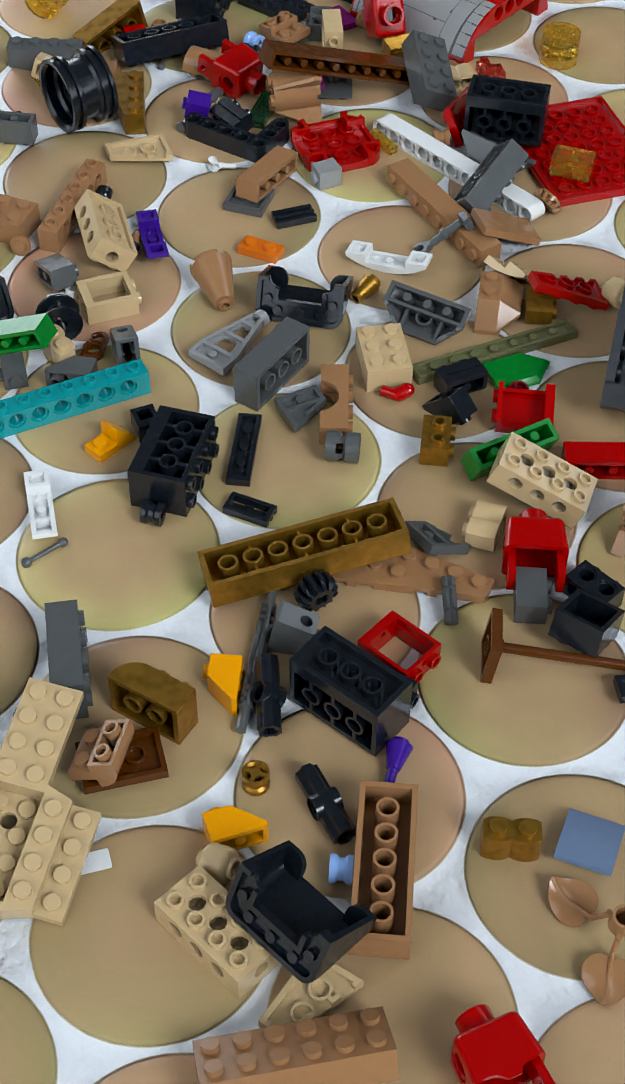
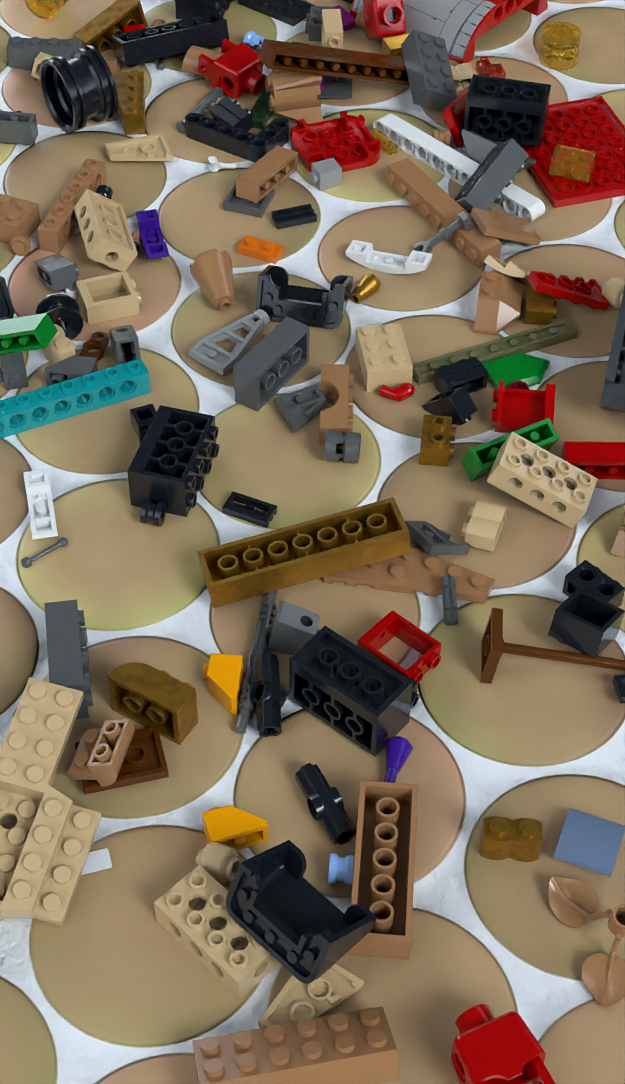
(109, 442): light orange slope -> none
(197, 103): dark purple brick -> none
(244, 449): black tile -> none
(250, 772): pearl gold wheel -> none
(284, 28): medium nougat brick -> none
(315, 590): black gear -> none
(424, 314): dark grey wedge -> none
(531, 595): dark grey brick -> none
(536, 543): red piece -> none
(550, 201): medium nougat gear -> none

